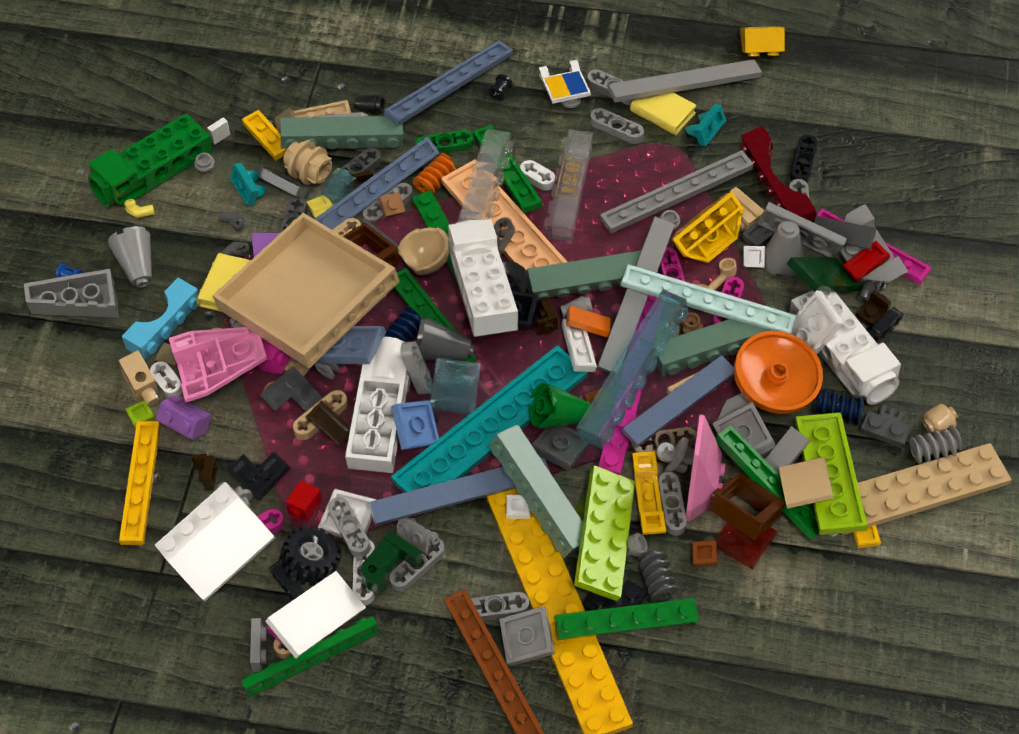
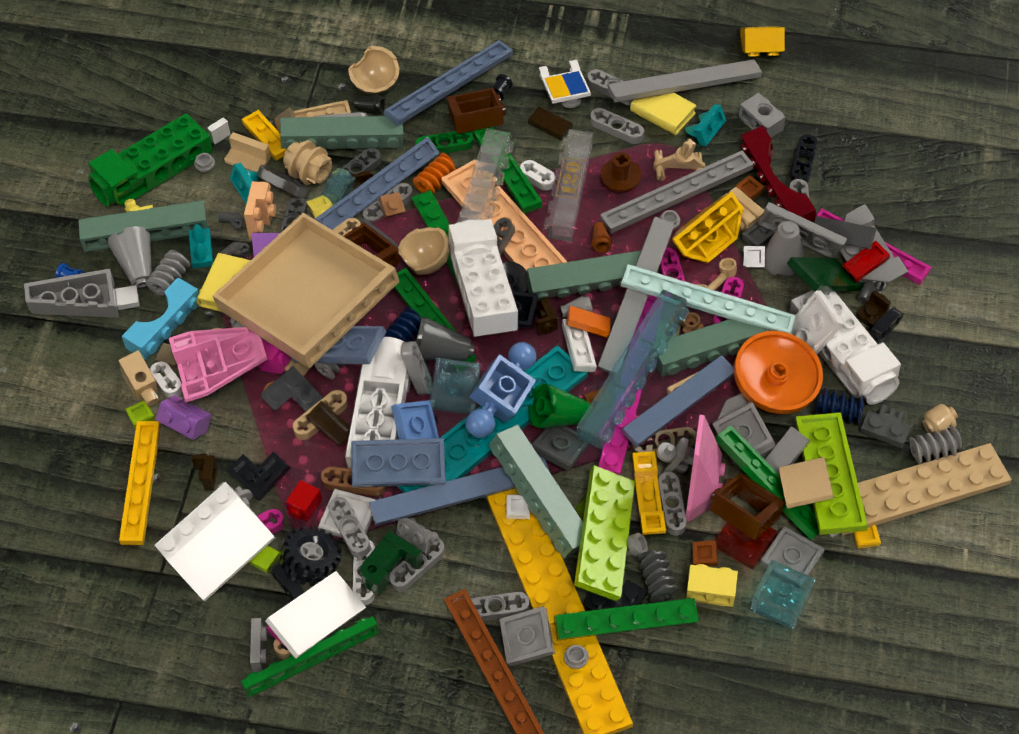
(127, 297): none -> white tile
(161, 223): none -> sand green brick
(167, 272): none -> light grey piece
(200, 247): none -> teal tile
(248, 152): none -> tan panel
(259, 208): none -> light nougat plate
(265, 559): none -> lime tile
(347, 473): none -> medium nougat beam
(375, 71): none -> tan cylinder
(398, 462): none -> sand blue tile
(476, 110): none -> reddish brown window
(501, 389): none -> medium blue brick
(550, 123): none -> dark brown tile
(576, 657): none -> light grey plate
(601, 240): none -> dark orange cone
(621, 173): none -> reddish brown piece
(683, 158): none -> tan axle
(712, 585): none -> light yellow brick
(750, 187): none -> dark orange plate
(760, 112): none -> light grey brick
(782, 594): none -> clear light blue brick
(793, 551): none -> light grey tile

